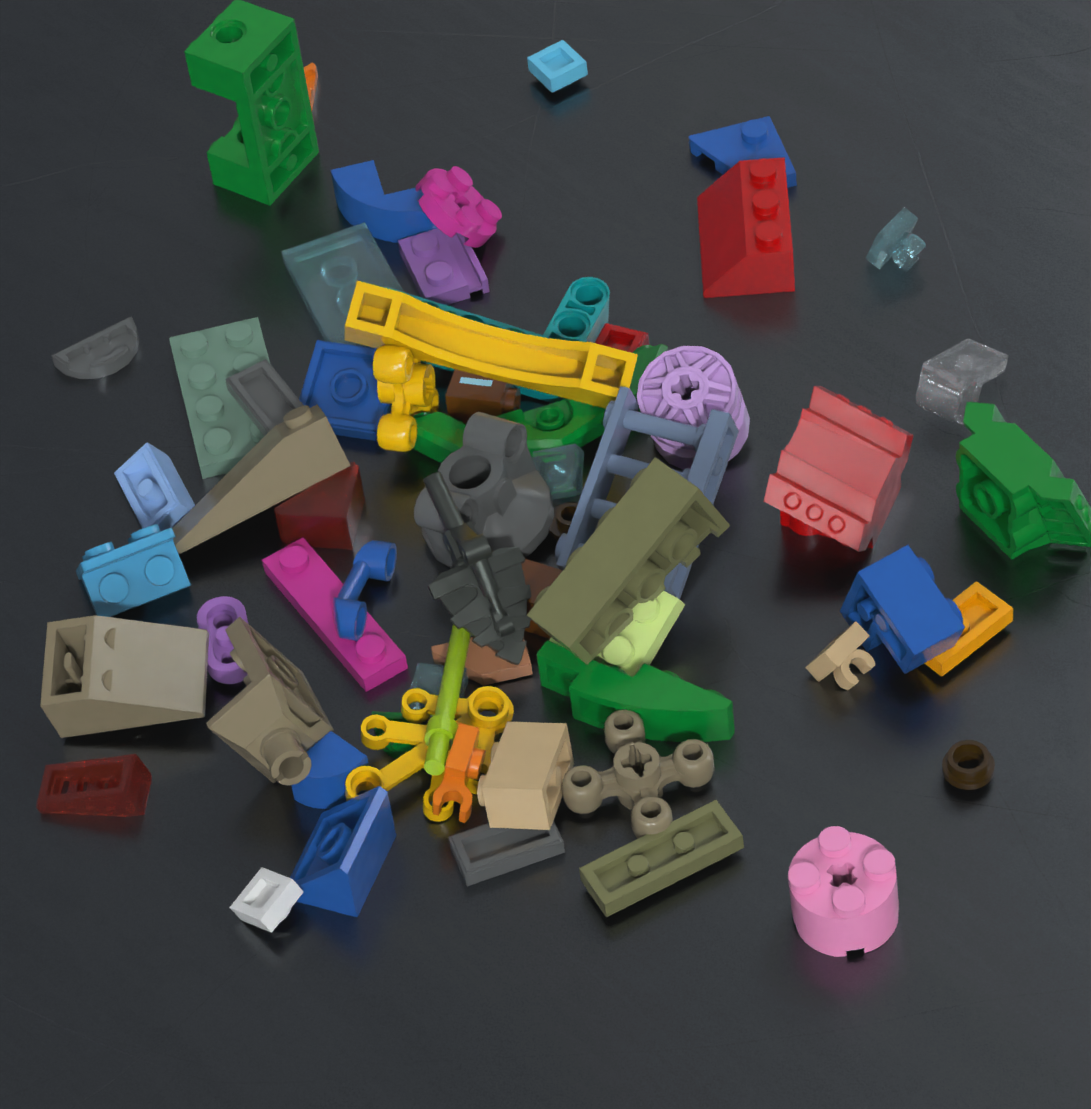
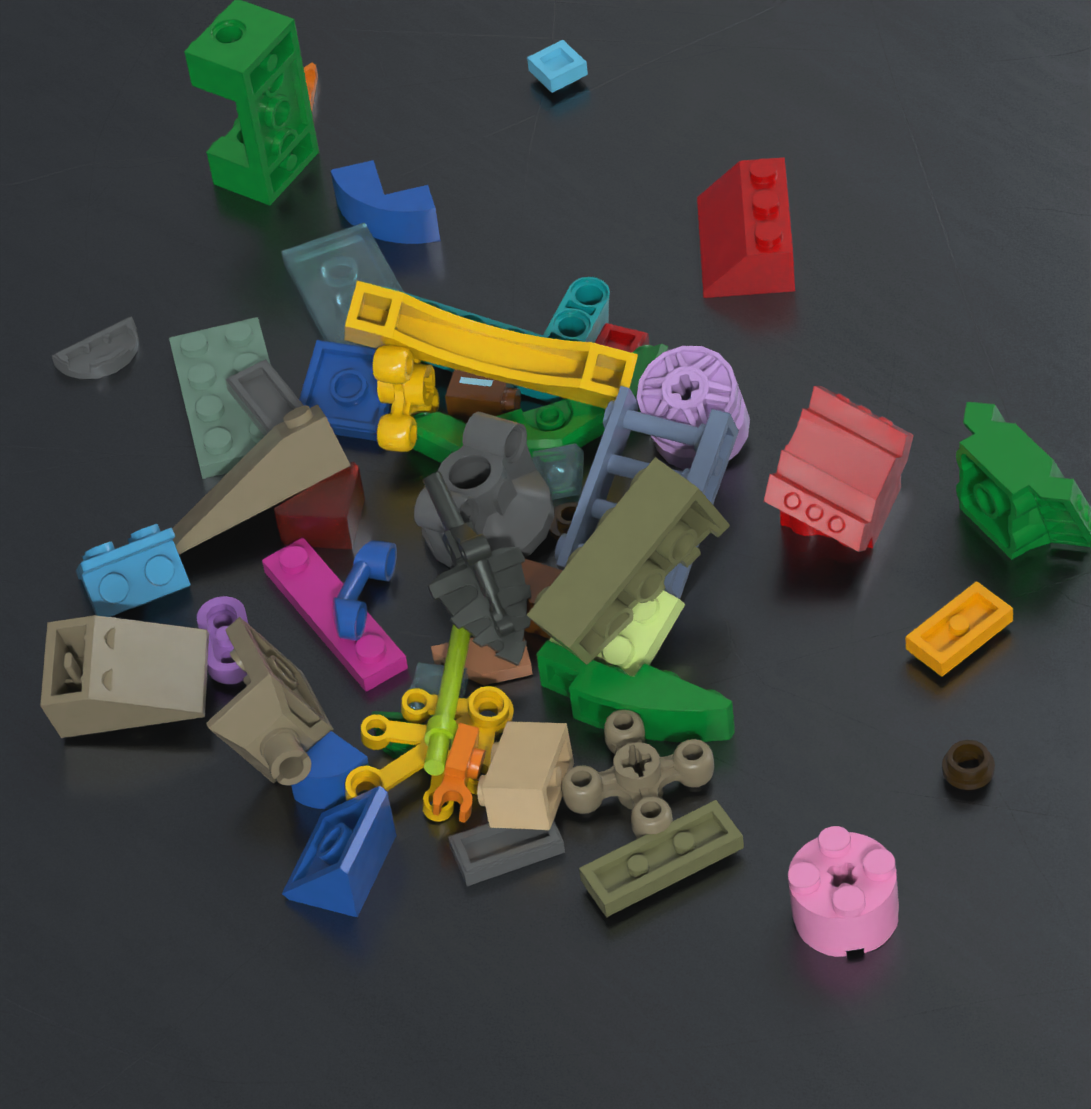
(124, 797): clear red slope -> none
(154, 488): light blue slope -> none
(266, 899): white plate -> none
(443, 266): medium lavender plate -> none
(457, 206): dark pink plate -> none
(742, 142): blue wing -> none
(840, 654): tan tile -> none
(897, 242): clear light blue tile -> none
(903, 609): blue brick -> none
(957, 378): clear plate -> none

